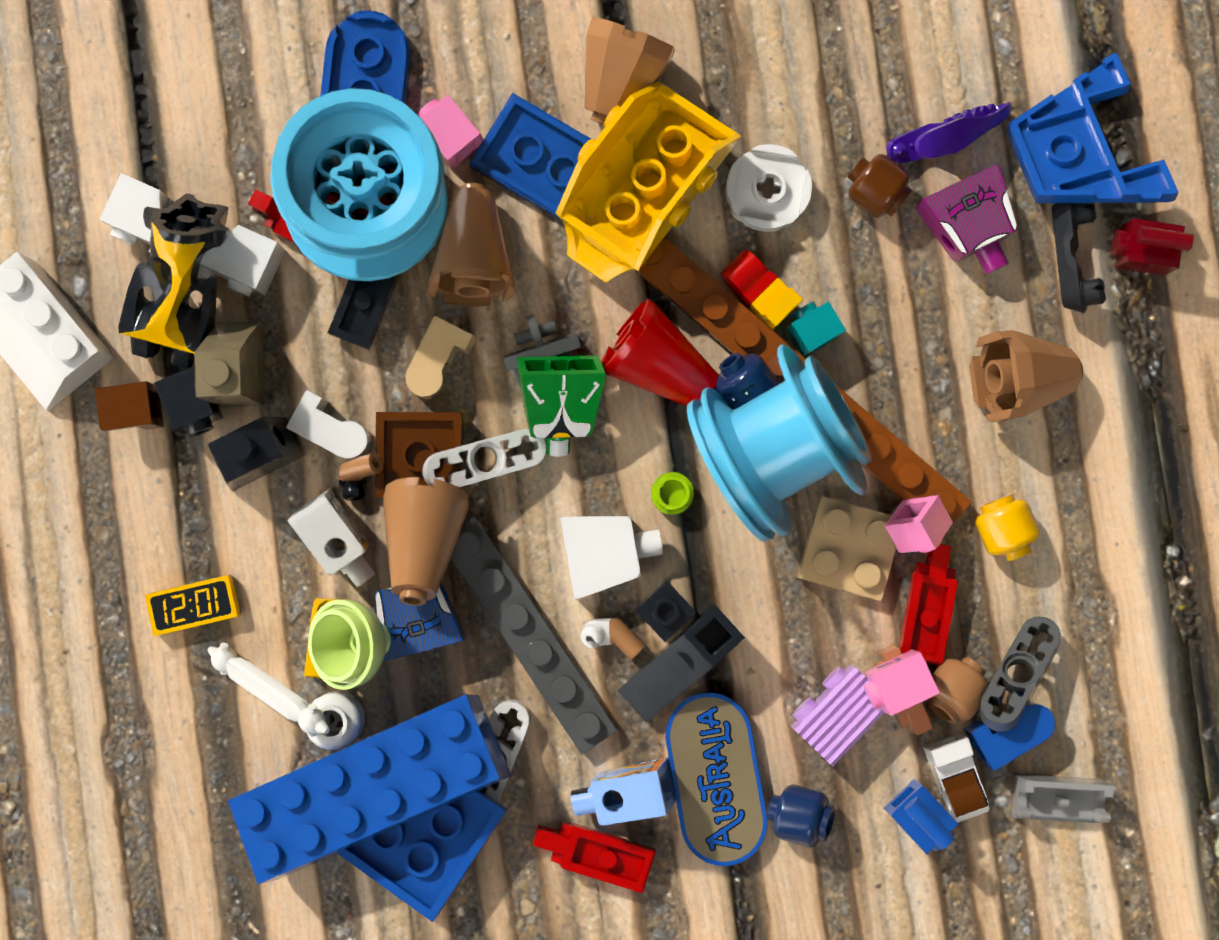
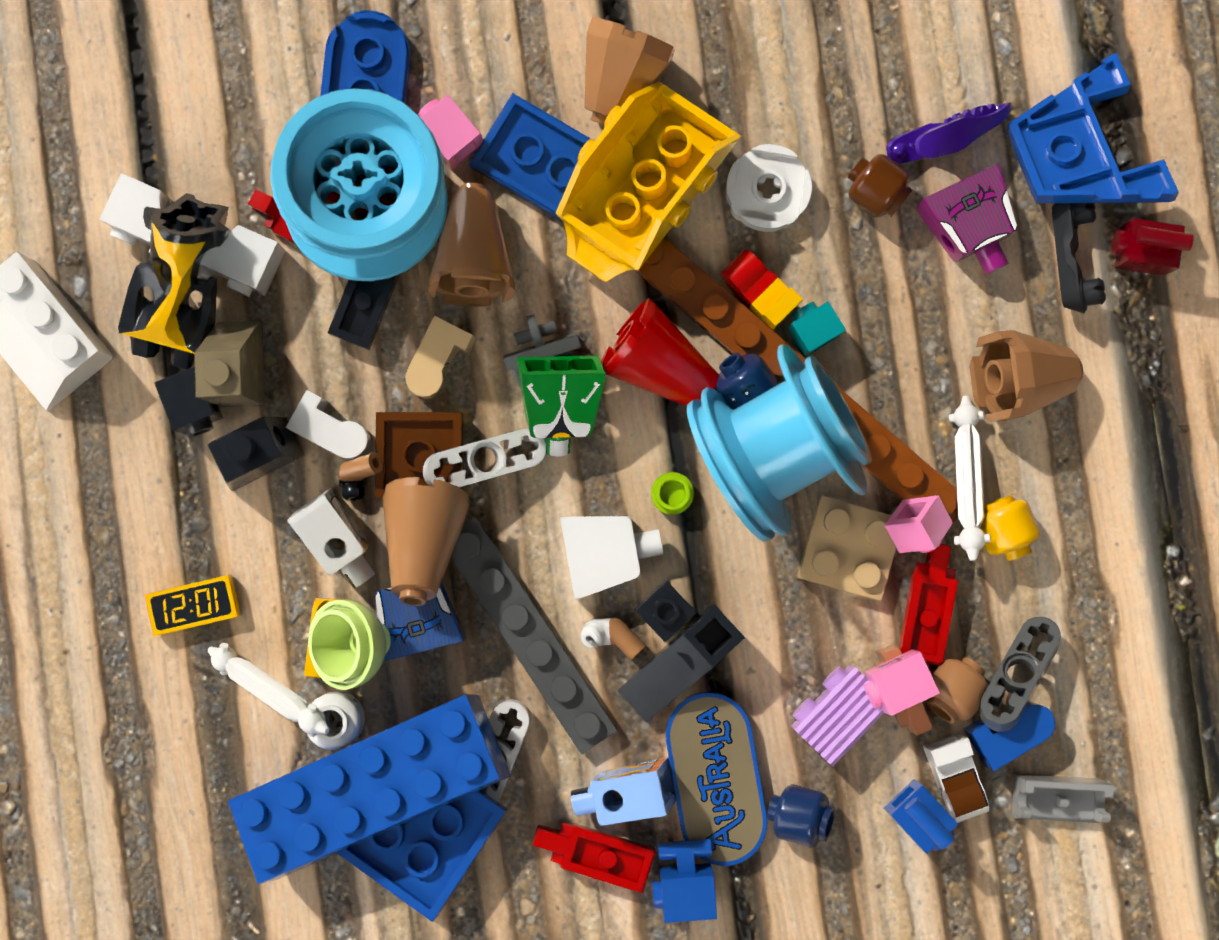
(129, 406): reddish brown panel -> none
(686, 889): none -> blue brick
(969, 478): none -> white wheel

